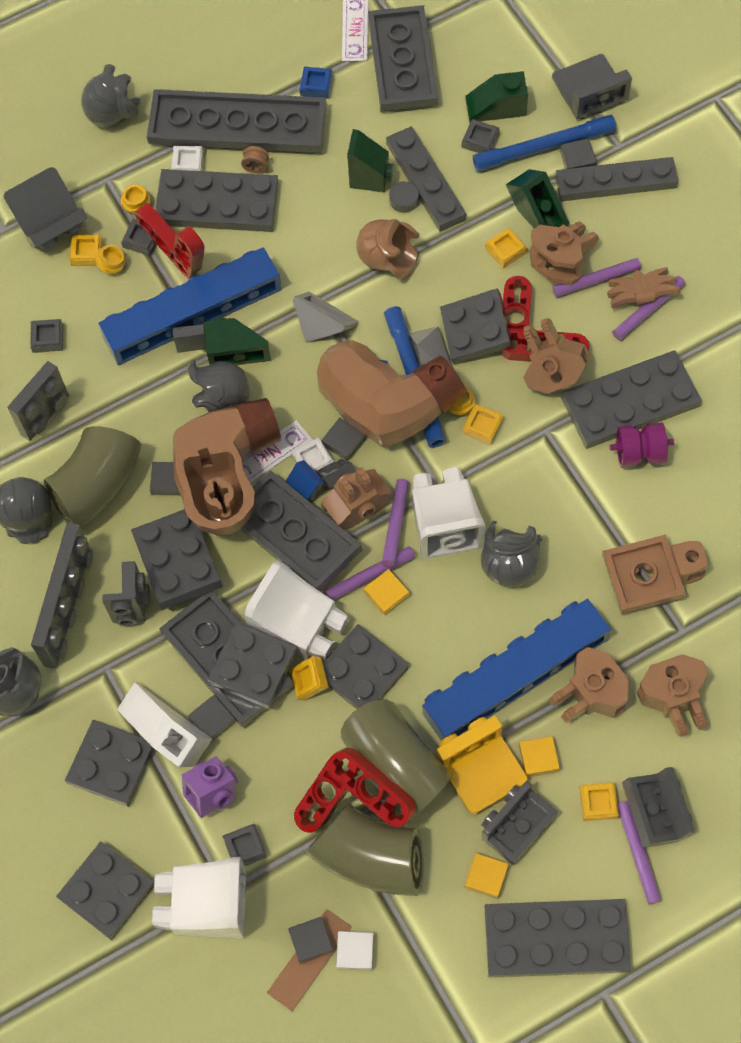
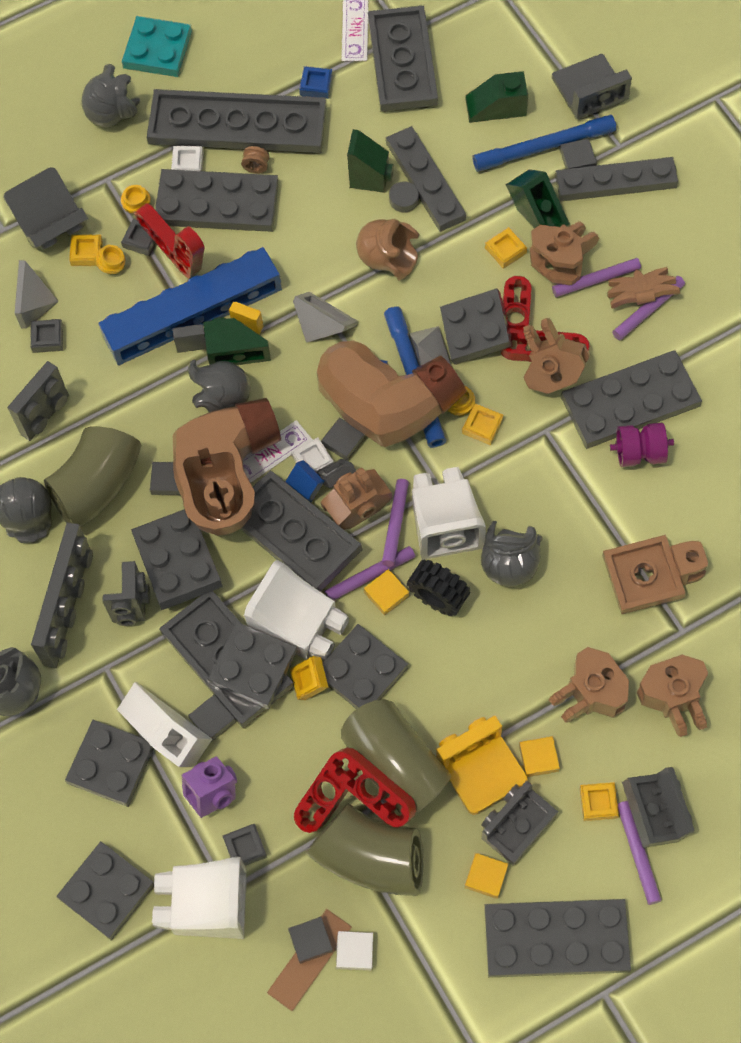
(32, 296): none -> light grey slope
(157, 46): none -> teal plate
(248, 316): none -> yellow tile
(438, 587): none -> black tyre
(480, 137): dark grey tile -> none
(516, 670): blue brick -> none

